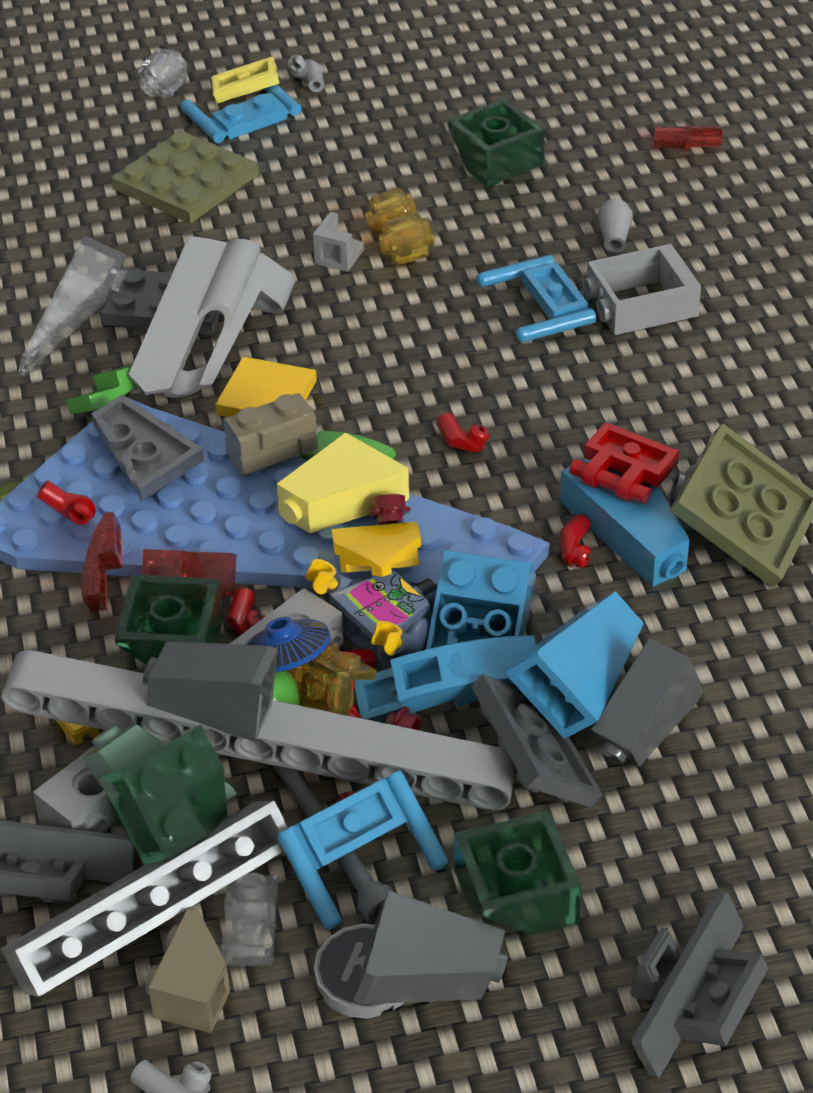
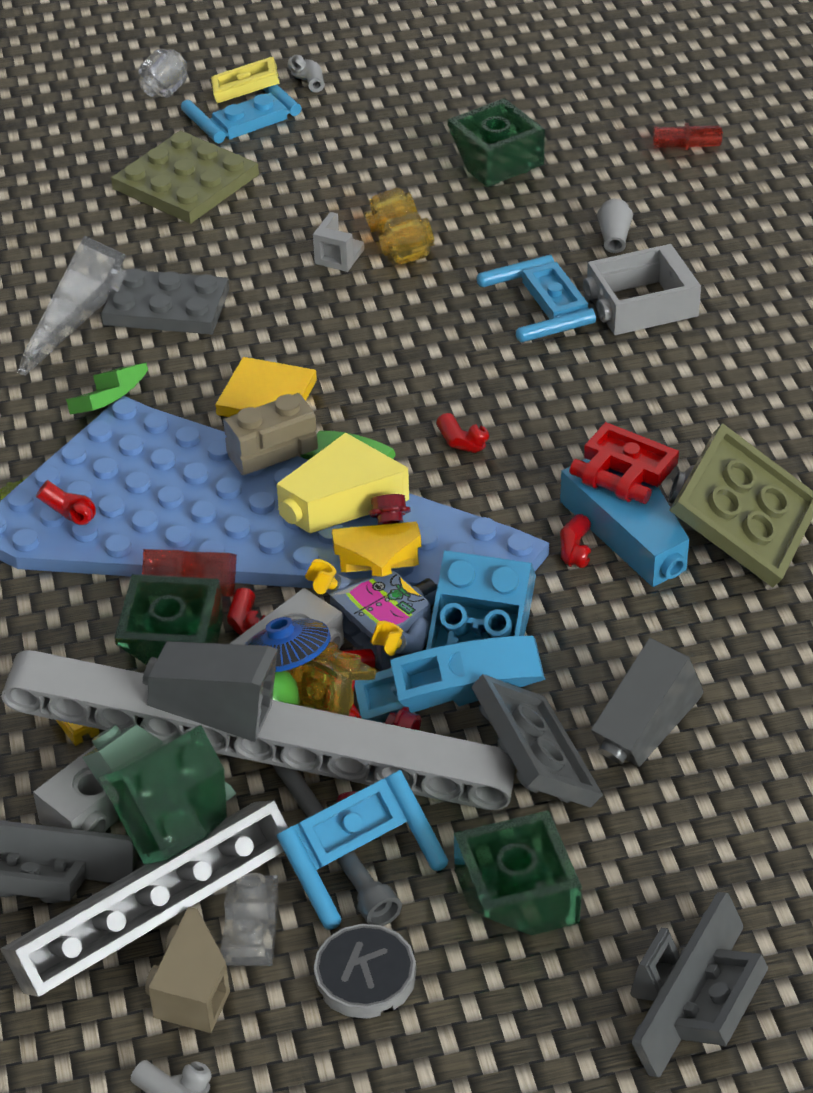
(103, 554): clear red slope -> none
(144, 446): flat silver wing -> none
(207, 278): light grey panel -> none
(428, 955): dark grey slope -> none
(578, 664): dark azure slope -> none

